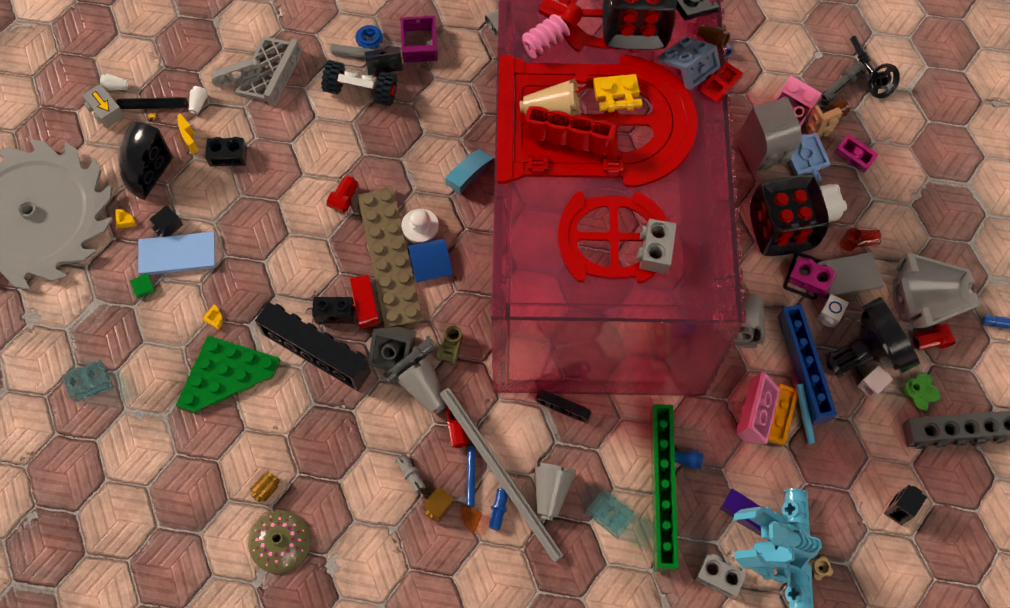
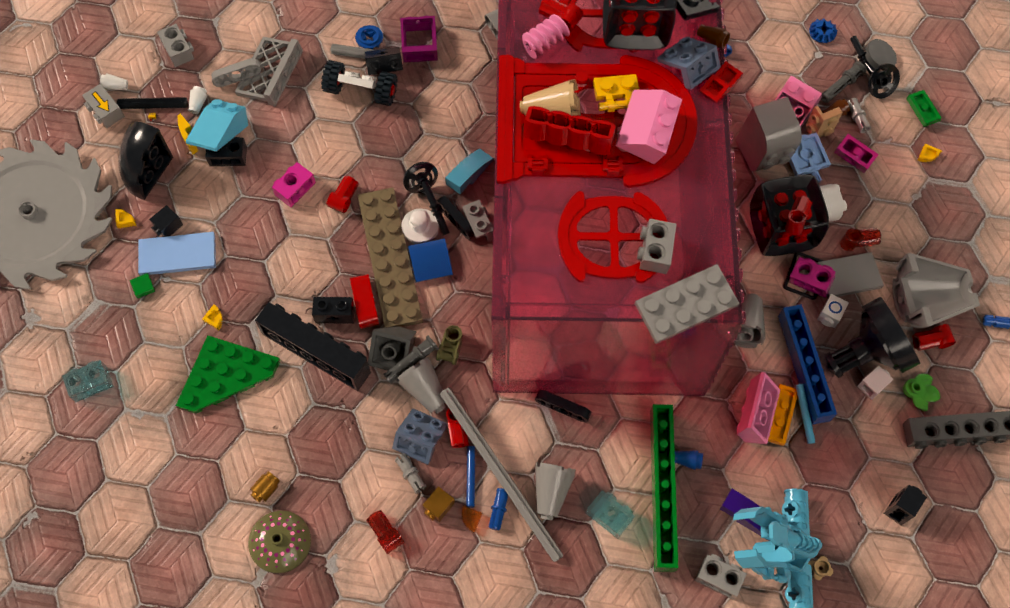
(176, 45): none -> light grey brick
(218, 125): none -> medium azure slope
(292, 193): none -> dark pink brick
(387, 535): none -> clear red piece
(419, 435): none -> sand blue bracket
(423, 182): none -> black dish
(455, 217): none -> black beam
(478, 220): none -> light grey bracket
(649, 124): none -> bright pink slope
(686, 303): none -> light grey plate
(798, 215): none -> red piece
(818, 34): none -> blue gear
(858, 115): none -> light grey pin
(879, 53): none -> dark grey tile
(923, 108): none -> green plate
(928, 153): none -> yellow tile

